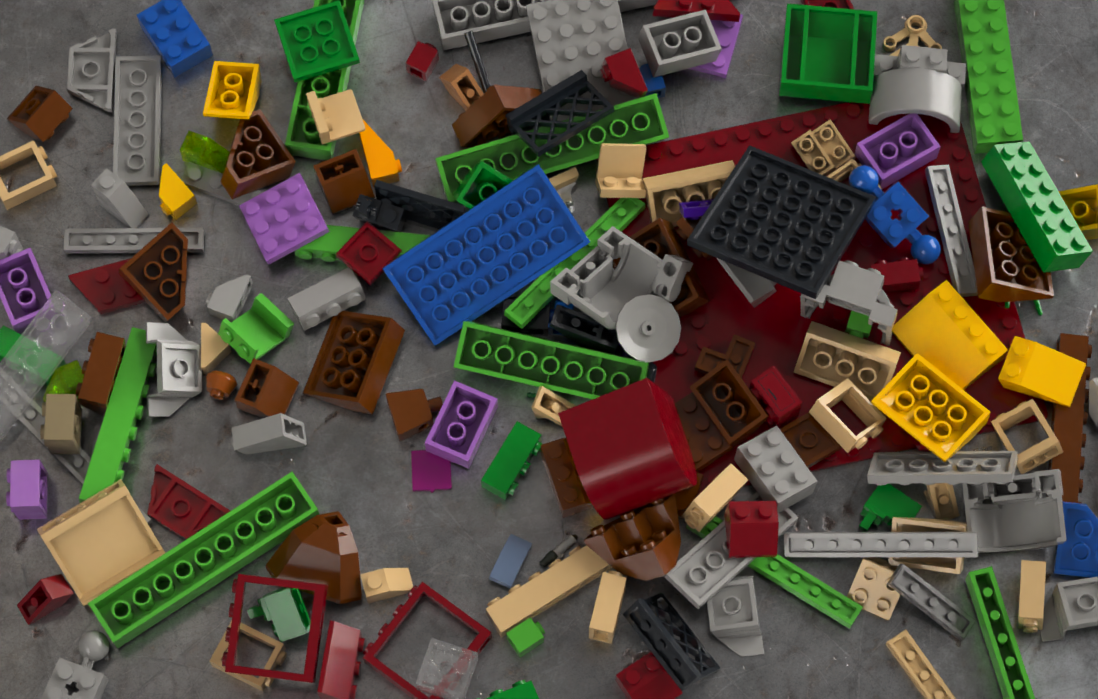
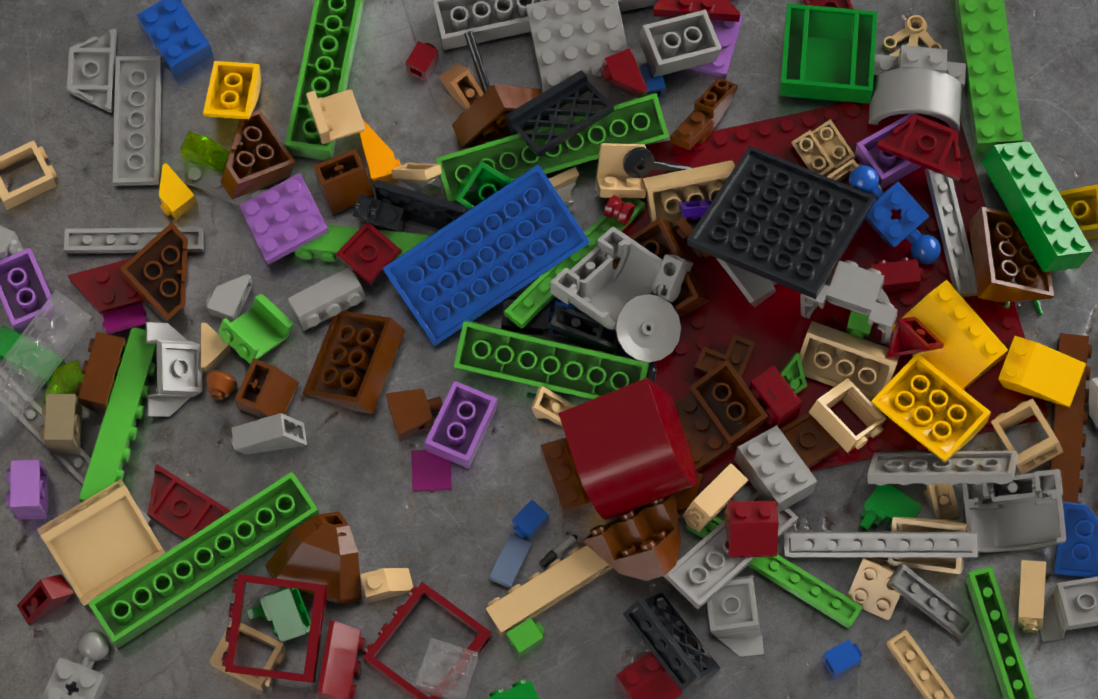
(40, 113): reddish brown slope -> none
(118, 199): light grey slope -> none
(124, 318): none -> magenta piece
(317, 41): green plate -> none
(418, 176): none -> tan piece
(512, 461): green brick -> none
(530, 521): none -> blue brick
(607, 607): tan window -> none
(617, 209): none -> dark red wheel
(641, 161): none -> black piece
(706, 115): none -> reddish brown slope
(794, 373): none -> bright green piece
(842, 658): none -> blue brick
(912, 338): none -> dark red slope
(925, 145): none -> dark red wing

